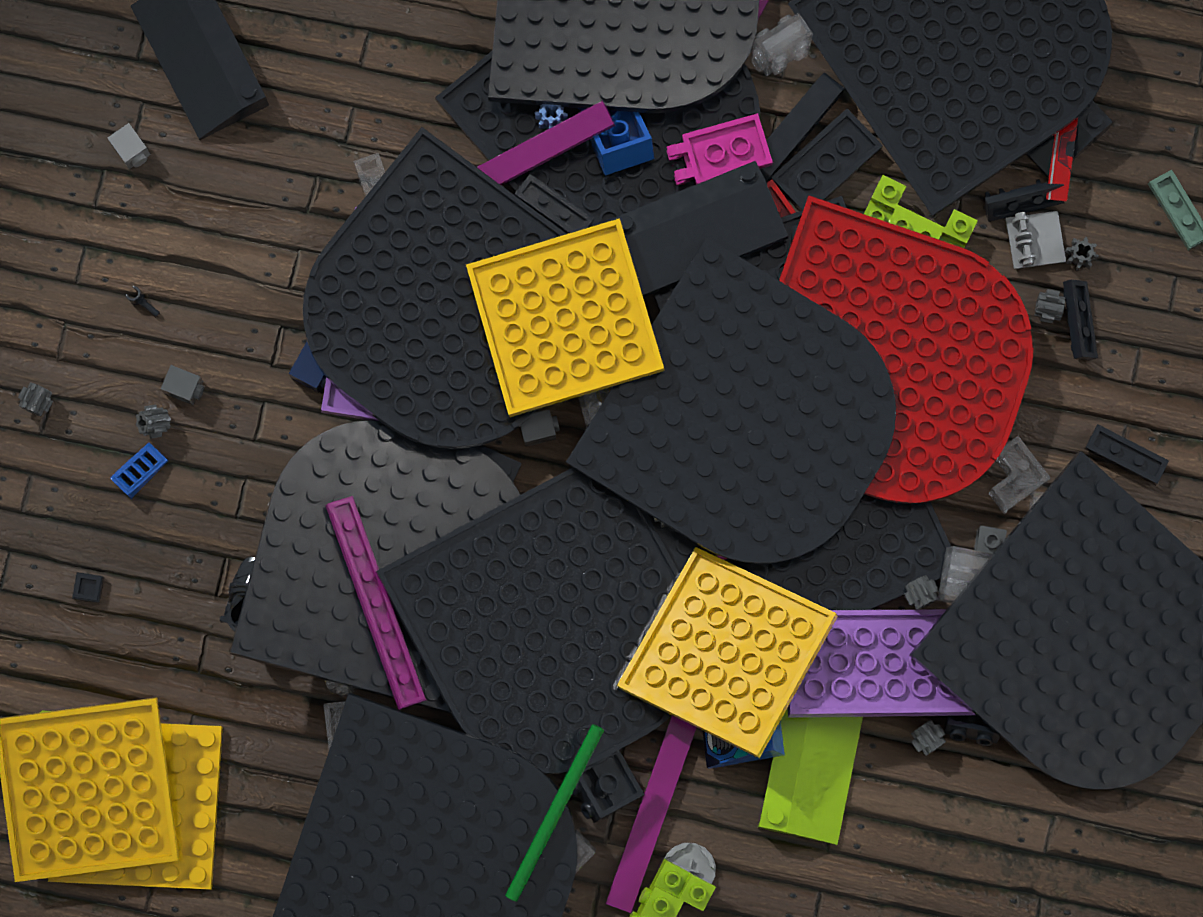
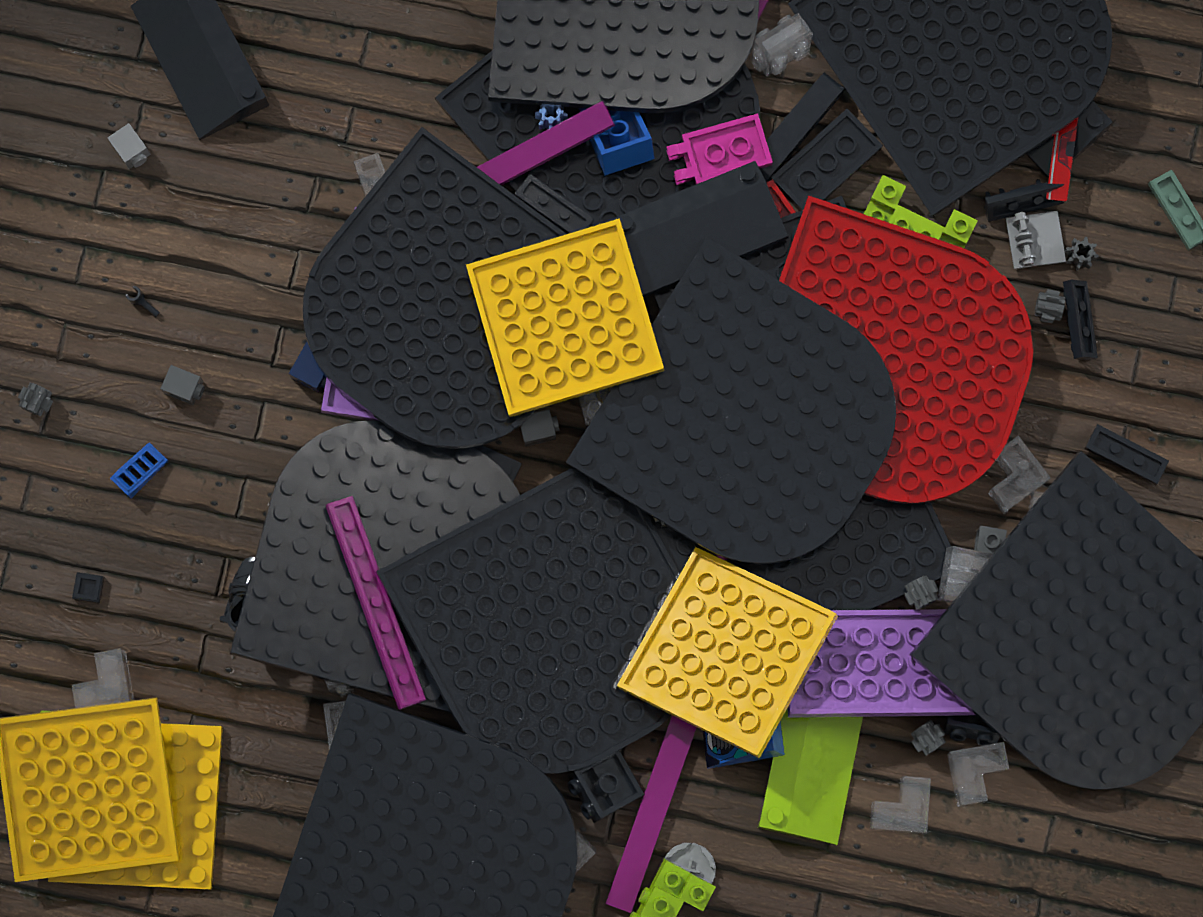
(112, 682): none -> clear brick
(153, 421): dark grey gear -> none
(554, 812): green piece -> none
(909, 814): none -> clear brick
(968, 768): none -> clear brick

